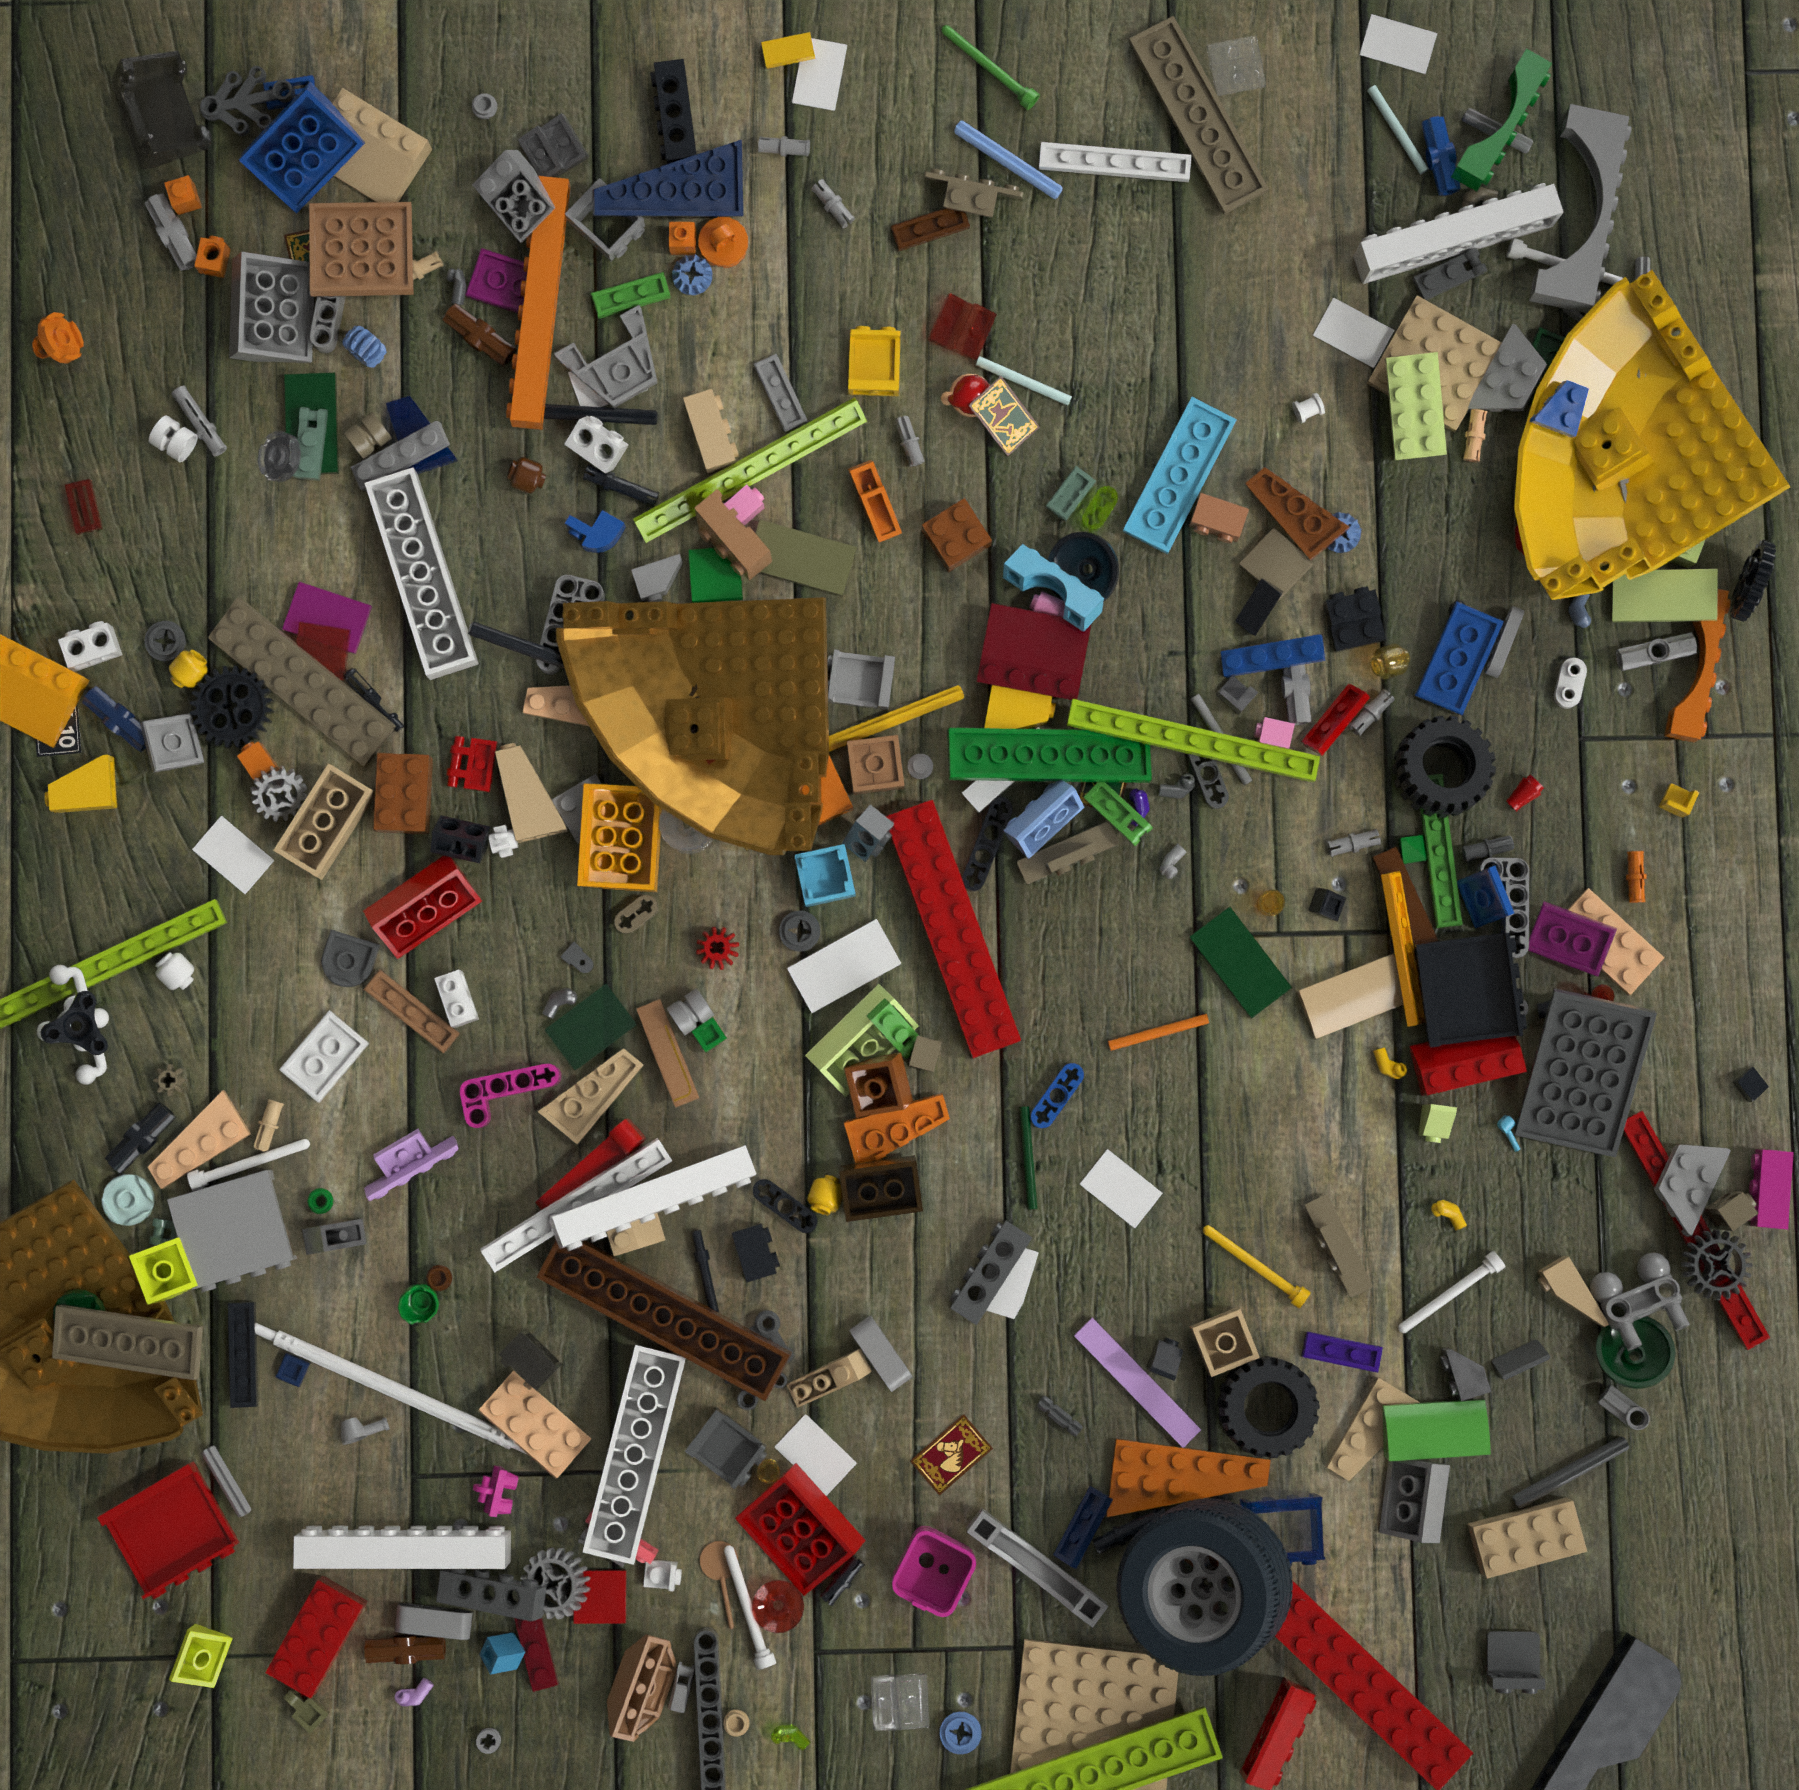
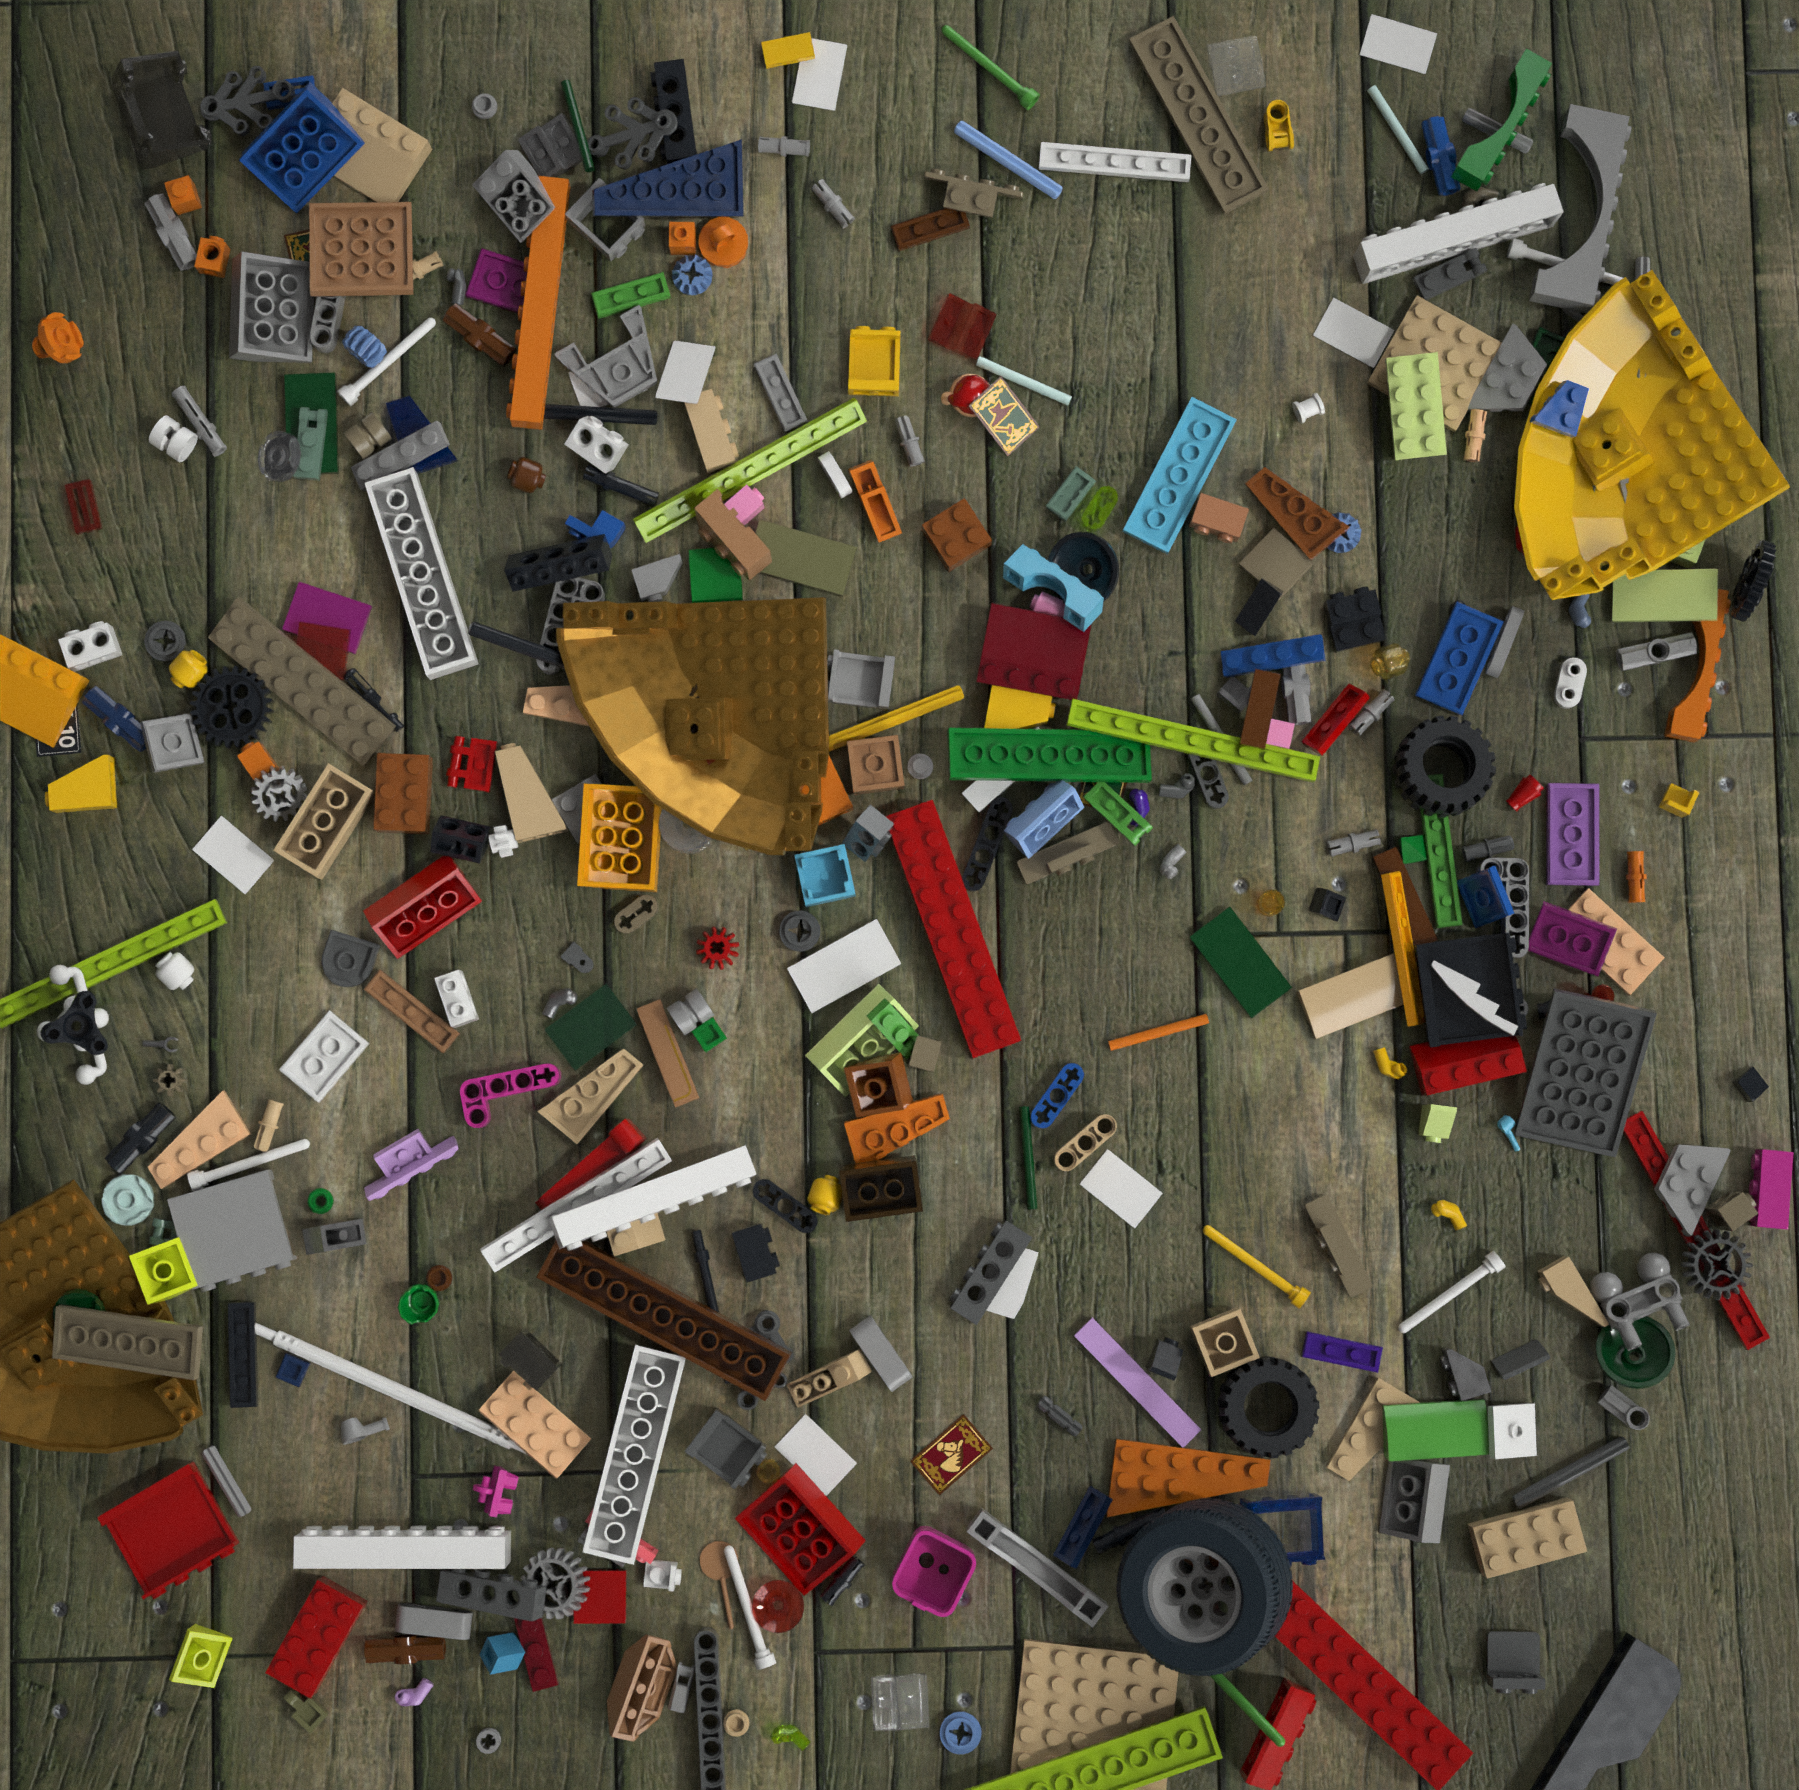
(161, 1044): none -> flat silver hand
(351, 392): none -> white piece
(558, 562): none -> black brick
(577, 126): none -> dark green bar
(635, 133): none -> dark grey plant
(685, 372): none -> white sticker
(835, 474): none -> white beam
(1090, 1130): none -> tan beam
(1249, 1709): none -> bright green piece
(1259, 709): none -> reddish brown tile
(1278, 131): none -> yellow piece
(1466, 991): none -> white slope
(1512, 1431): none -> white plate
(1573, 834): none -> medium lavender tile

